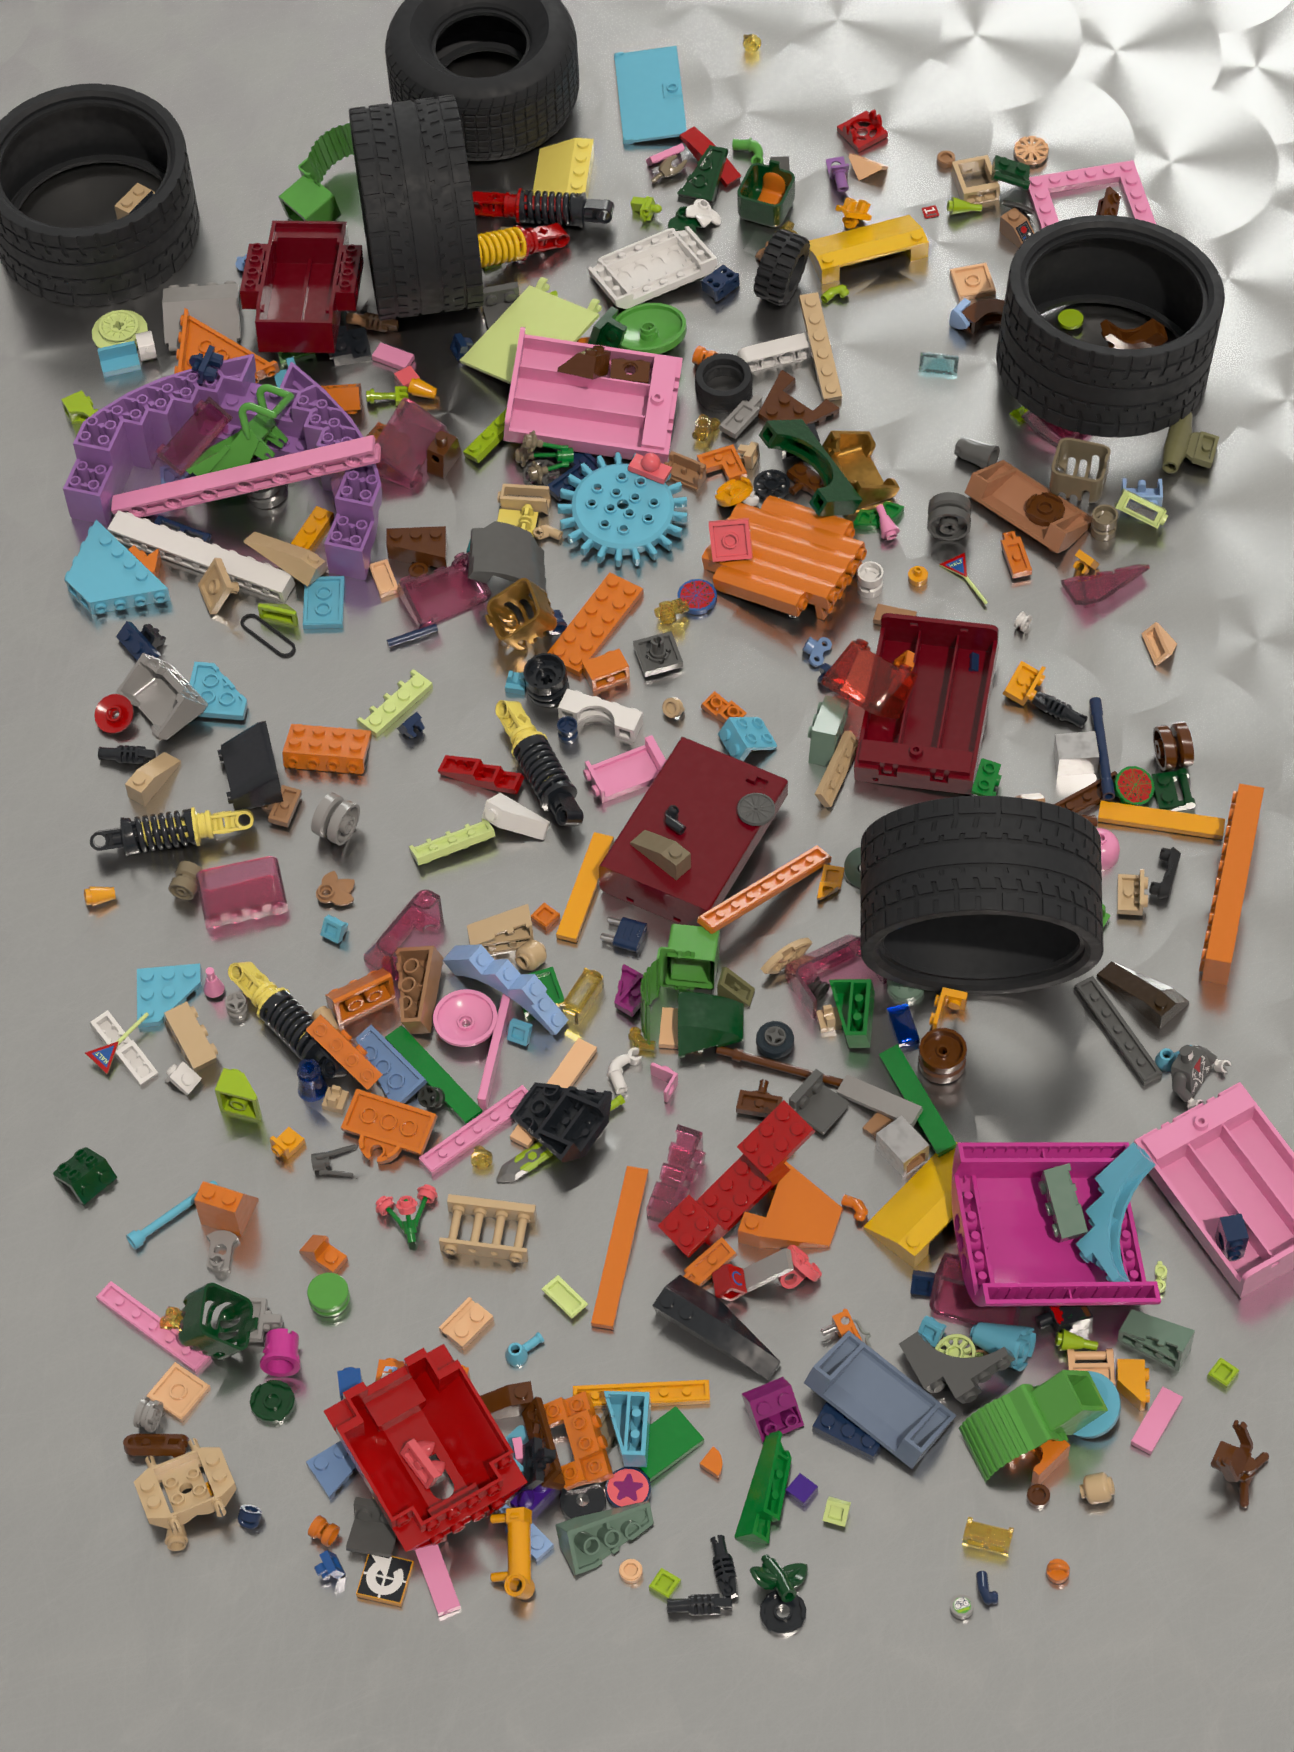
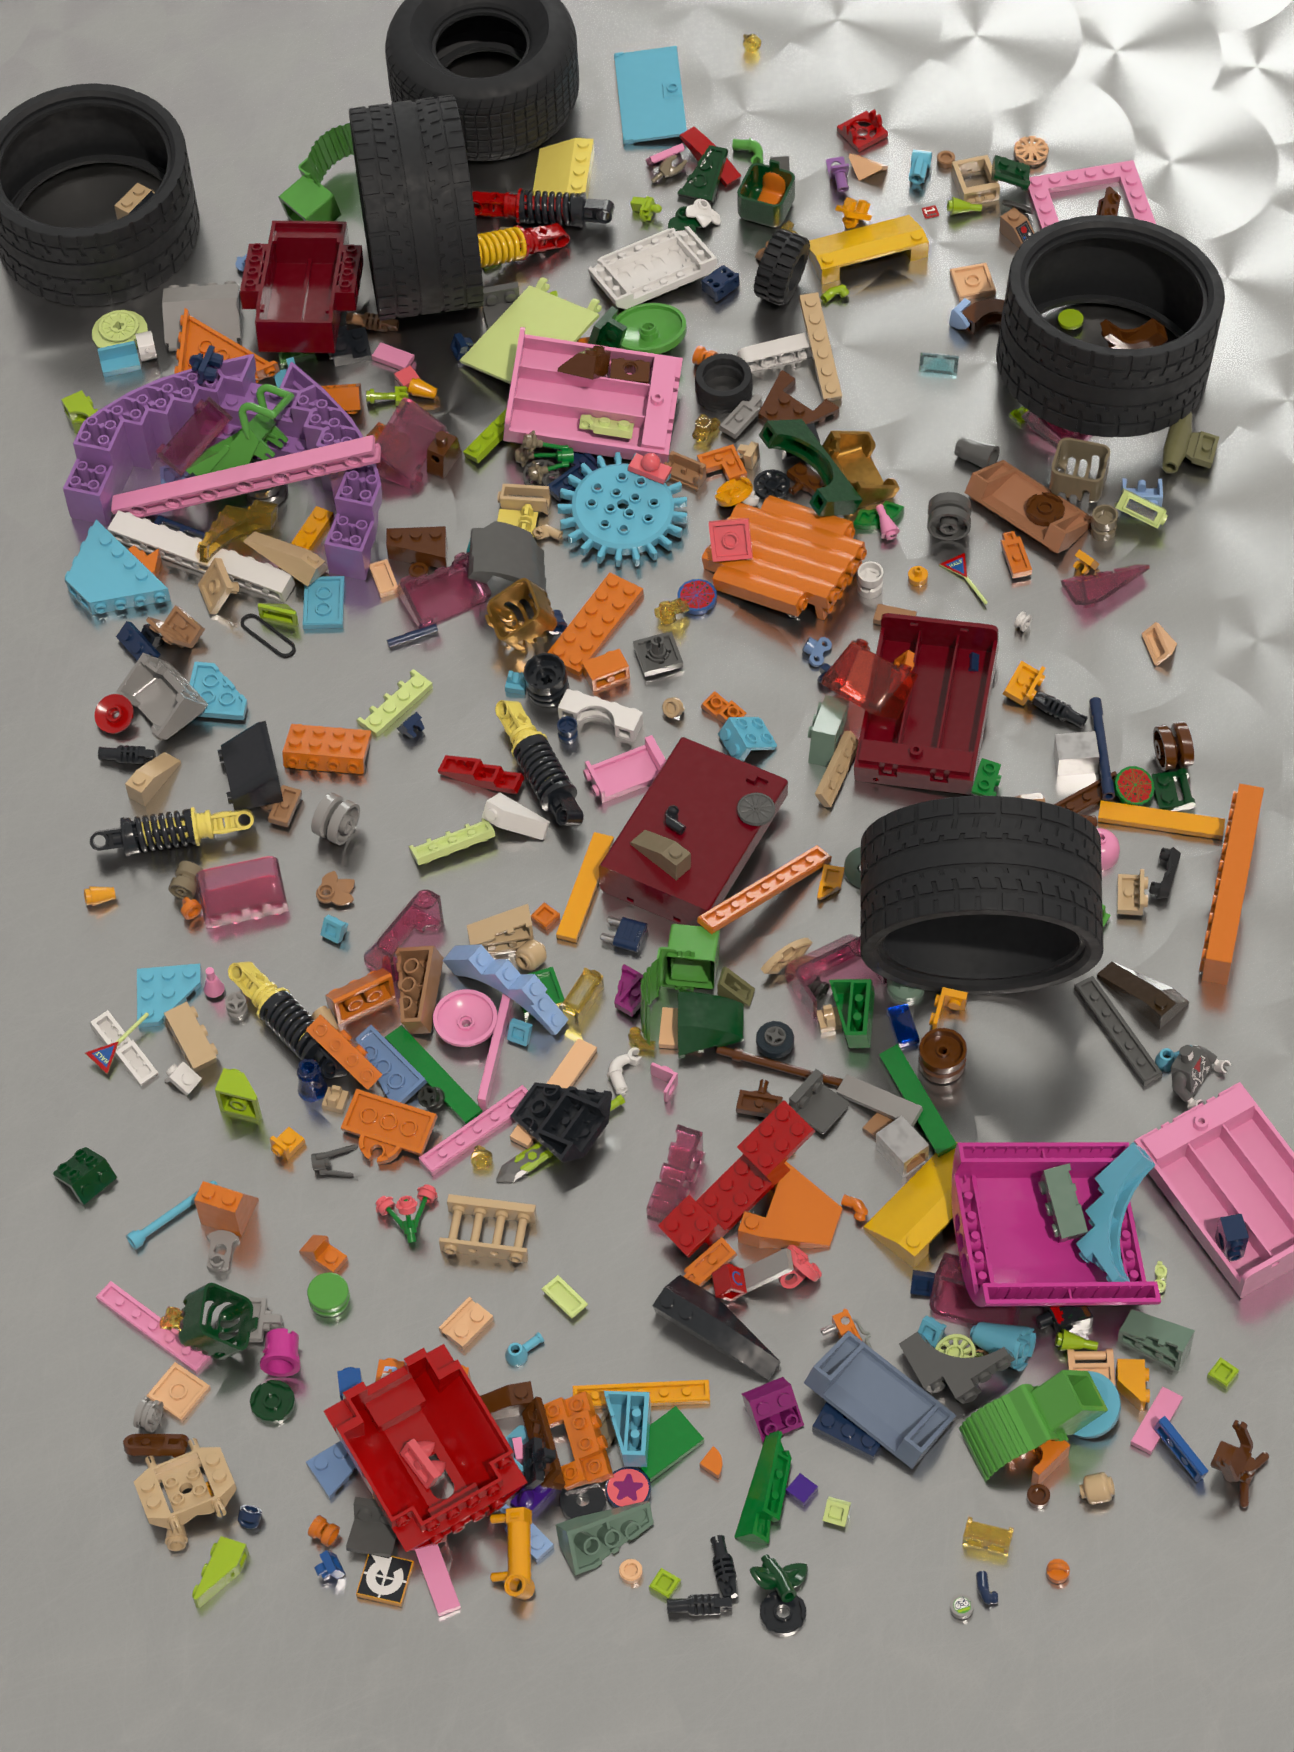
(177, 628): none -> medium nougat bracket
(190, 908): none -> orange tile
(224, 1566): none -> lime slope
(235, 524): none -> clear yellow arch
(606, 426): none -> yellowish green hinge
(619, 1248): orange tile -> none
(919, 163): none -> medium azure piece
(1180, 1449): none -> blue tile

